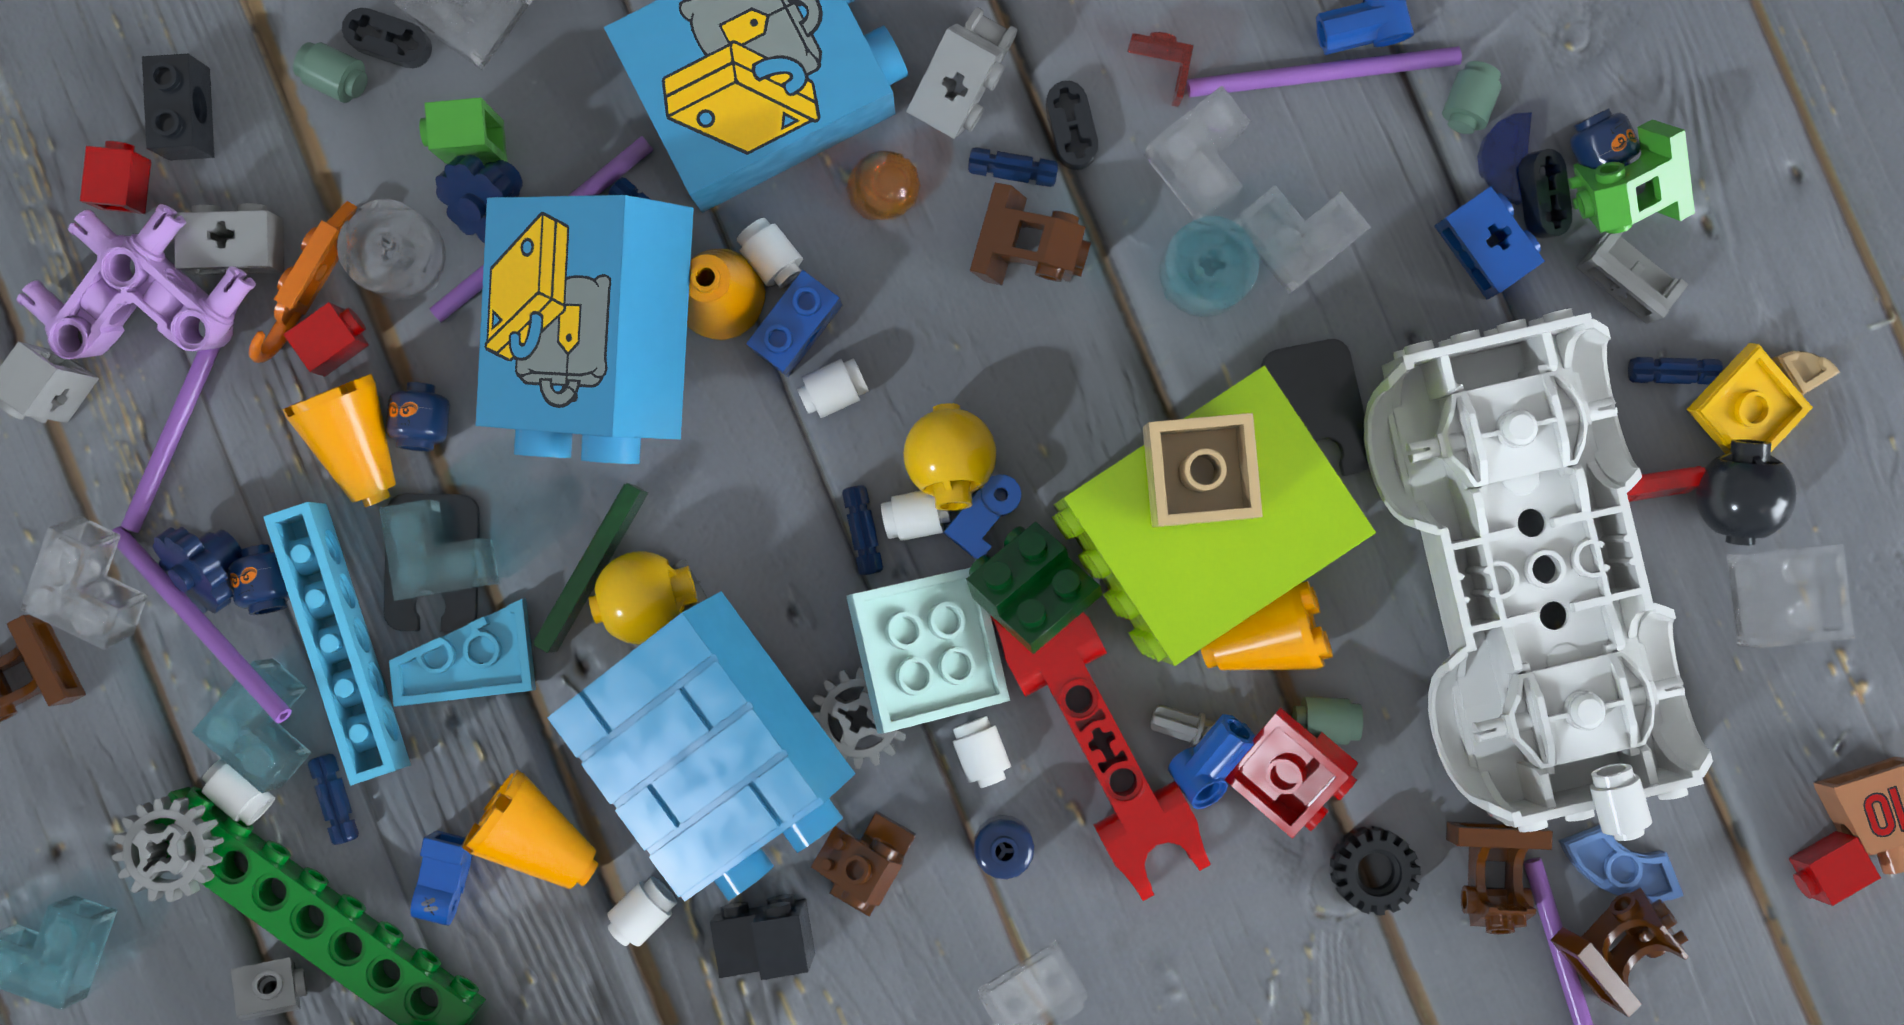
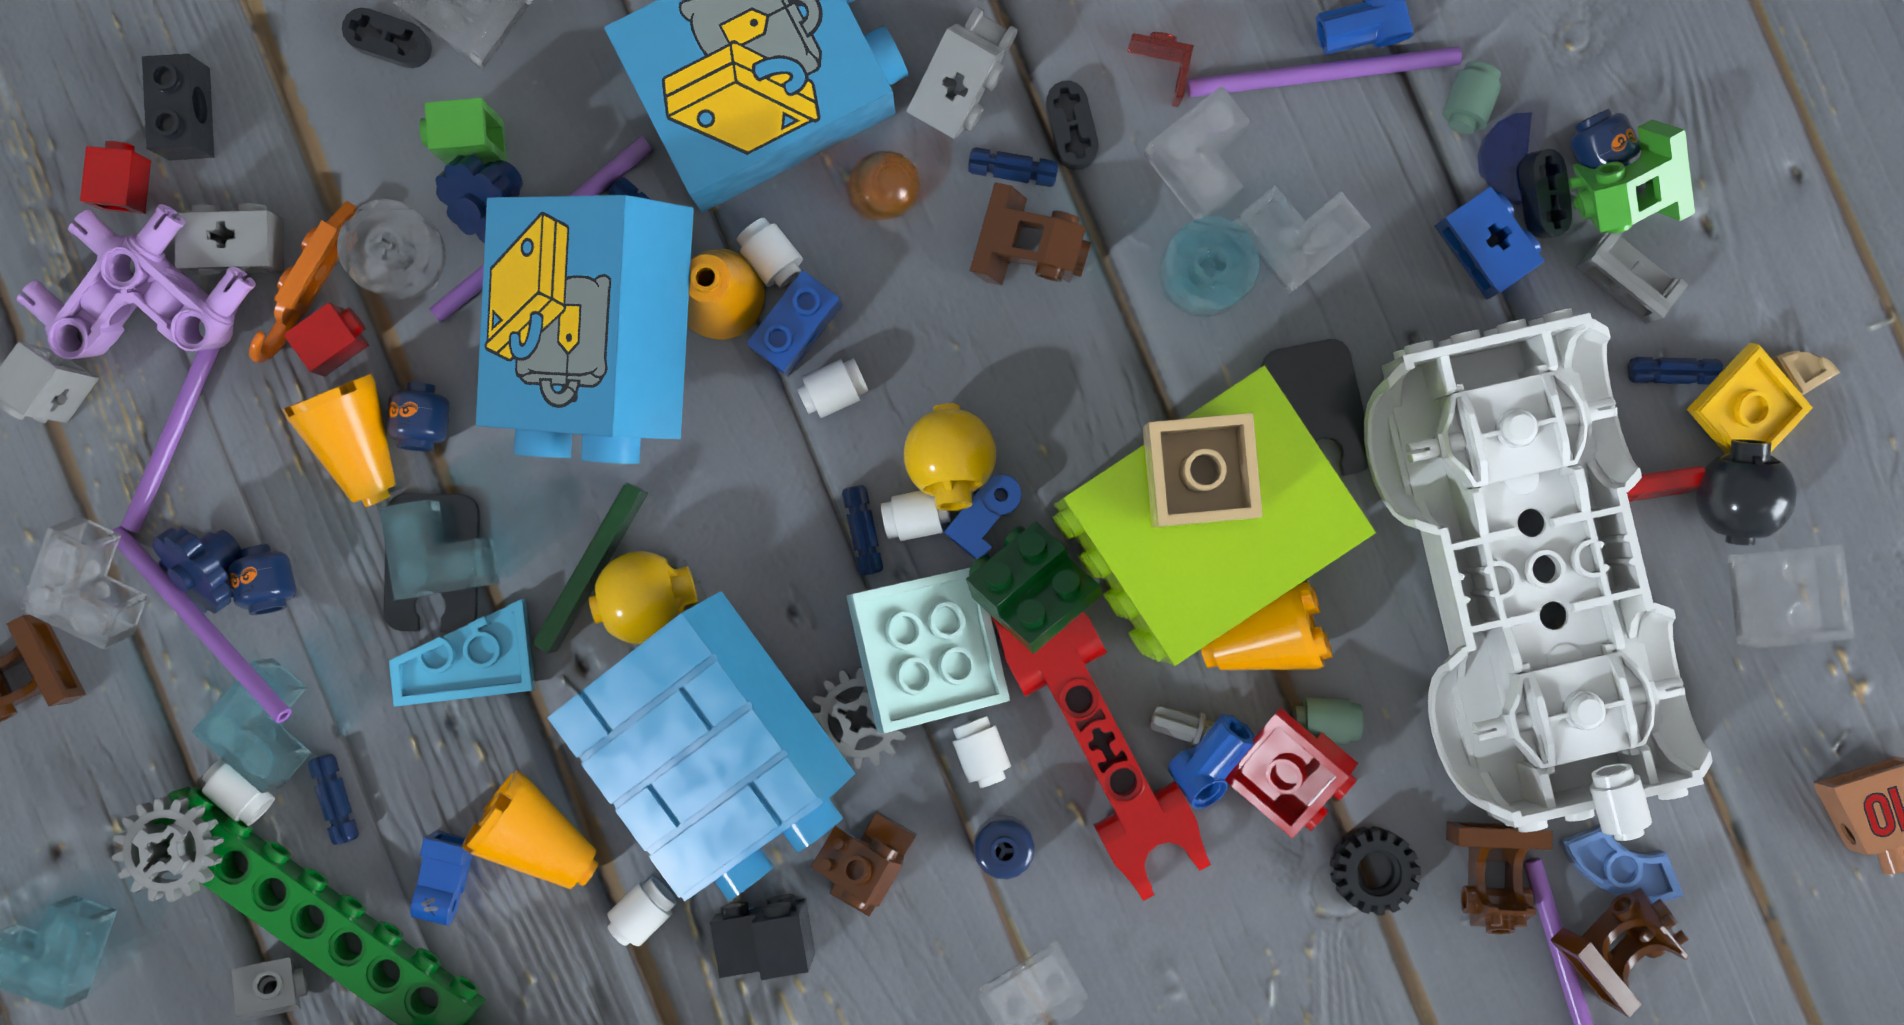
(330, 71): sand green brick -> none
(337, 641): medium azure brick -> none
(1833, 868): red brick -> none

